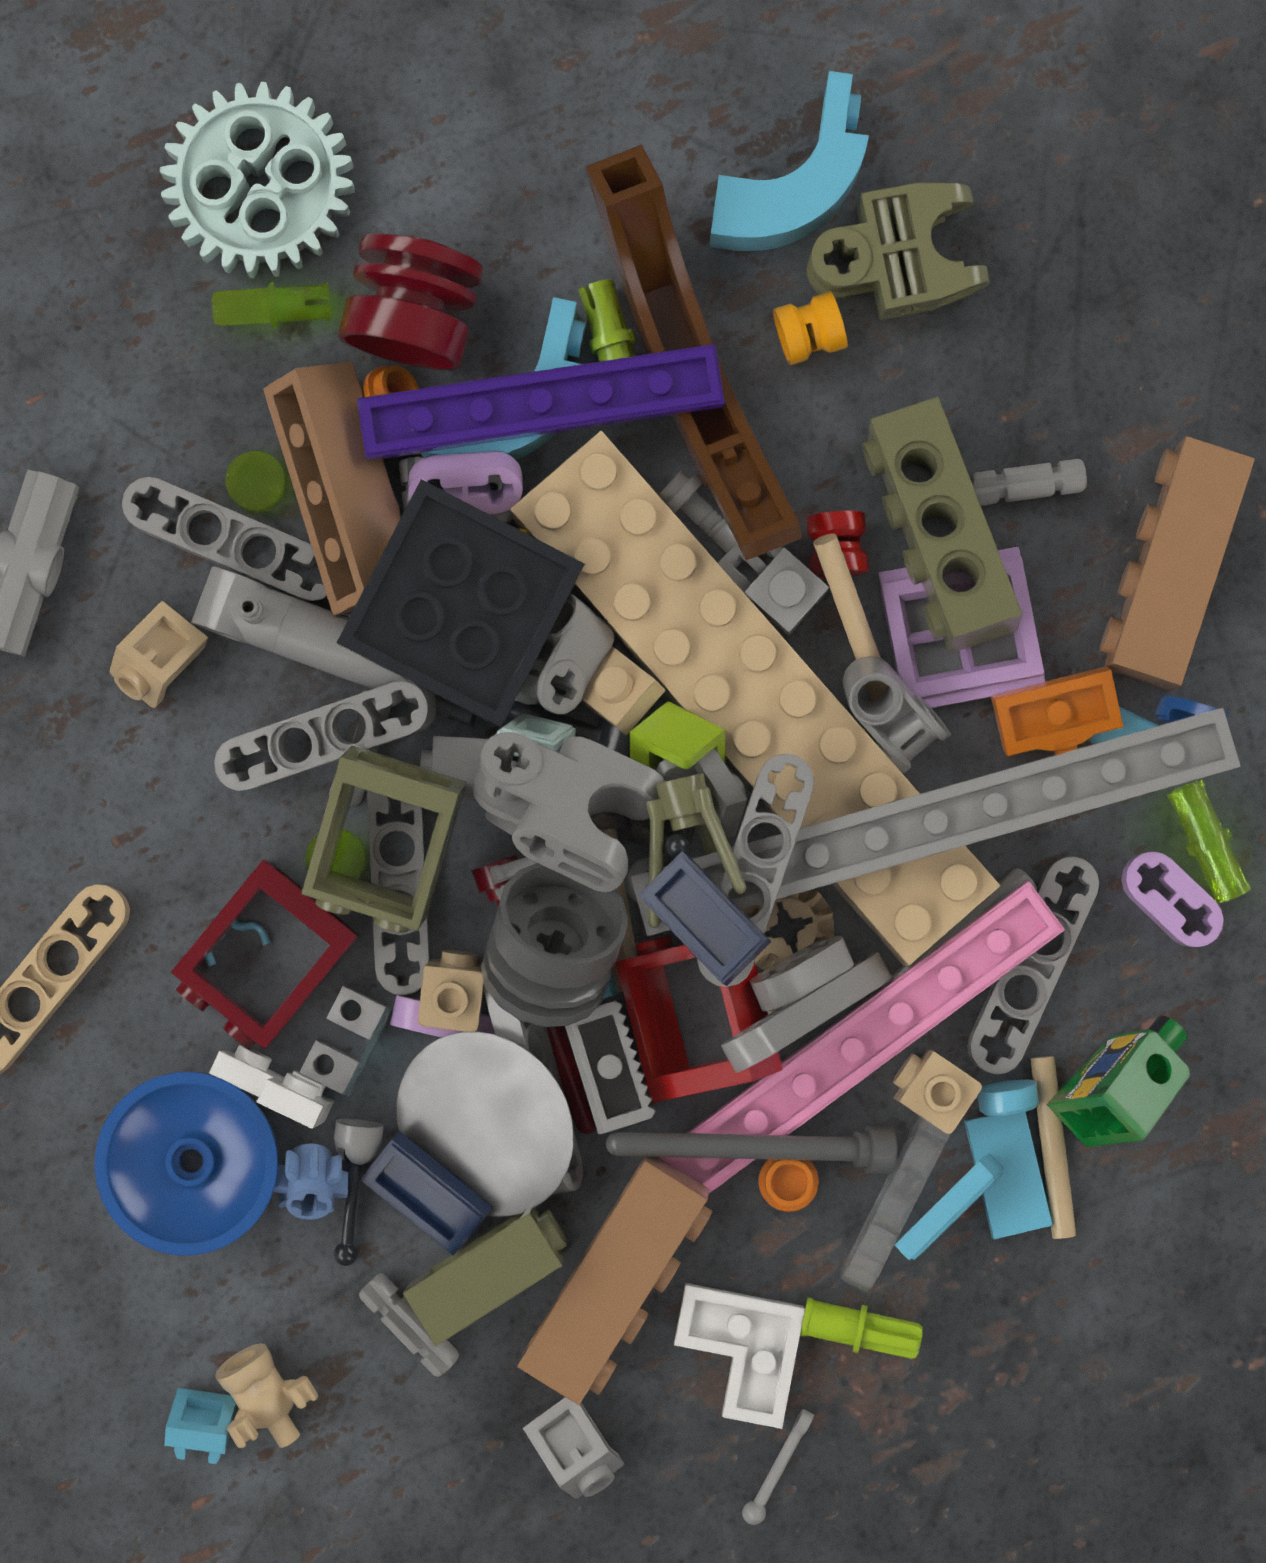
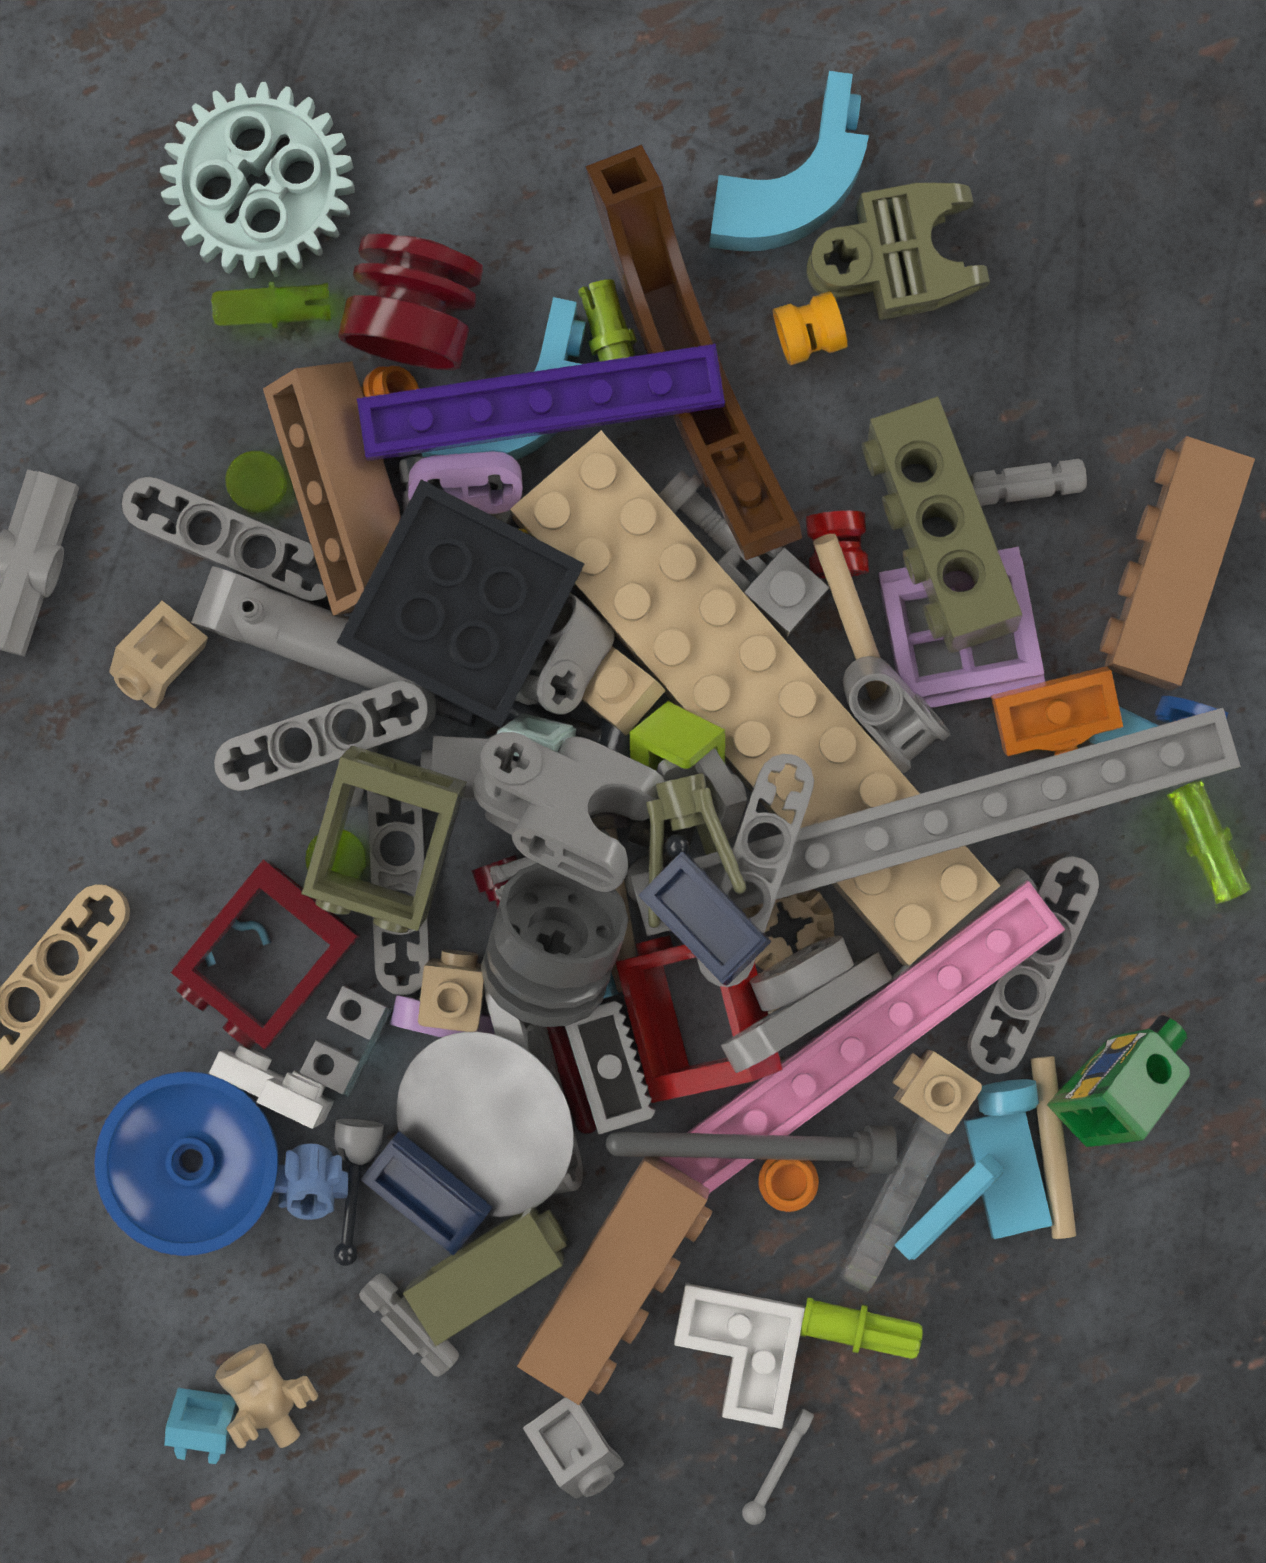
(1181, 888): lavender beam -> none

